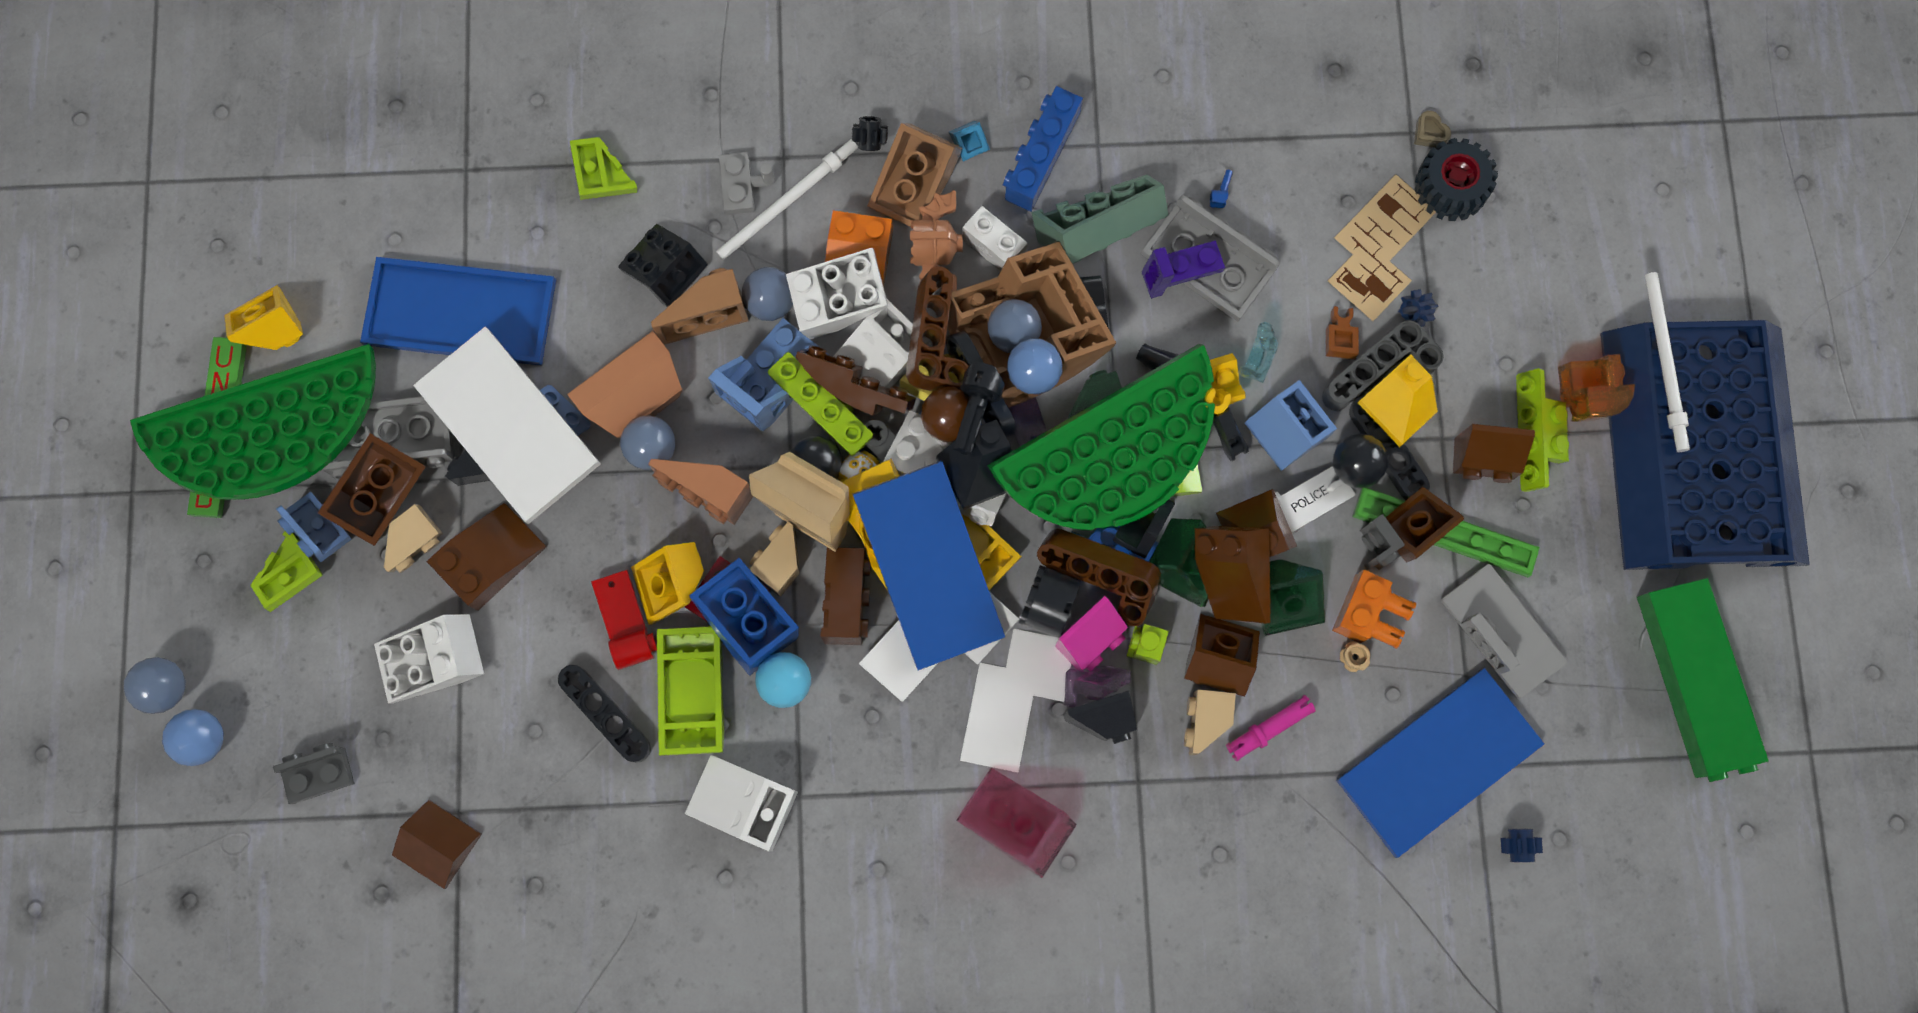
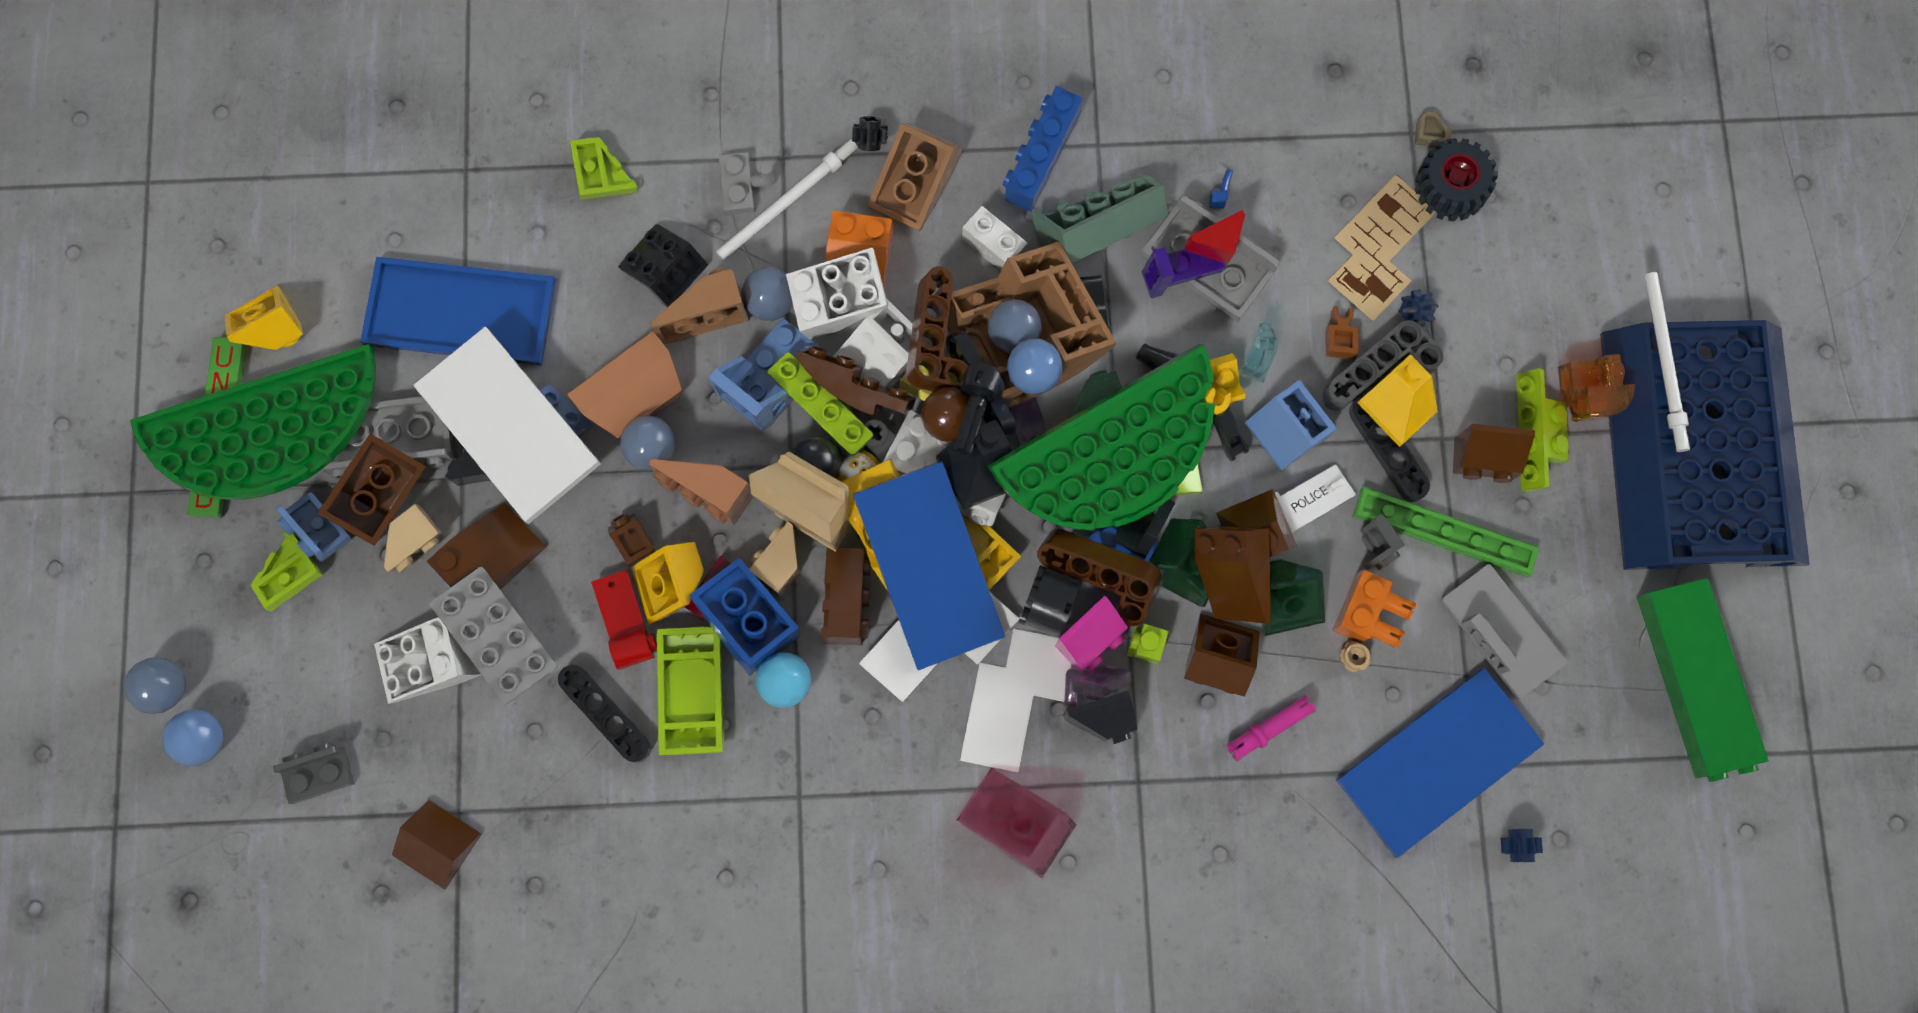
(493, 635): none -> light grey bracket
(630, 537): none -> reddish brown bracket
(741, 803): white slope -> none
(935, 239): nougat helmet -> none
(971, 139): dark azure slope -> none
(1211, 717): tan slope -> none
(1218, 240): none -> red slope
(1360, 460): black piece -> none
(1422, 522): reddish brown slope -> none

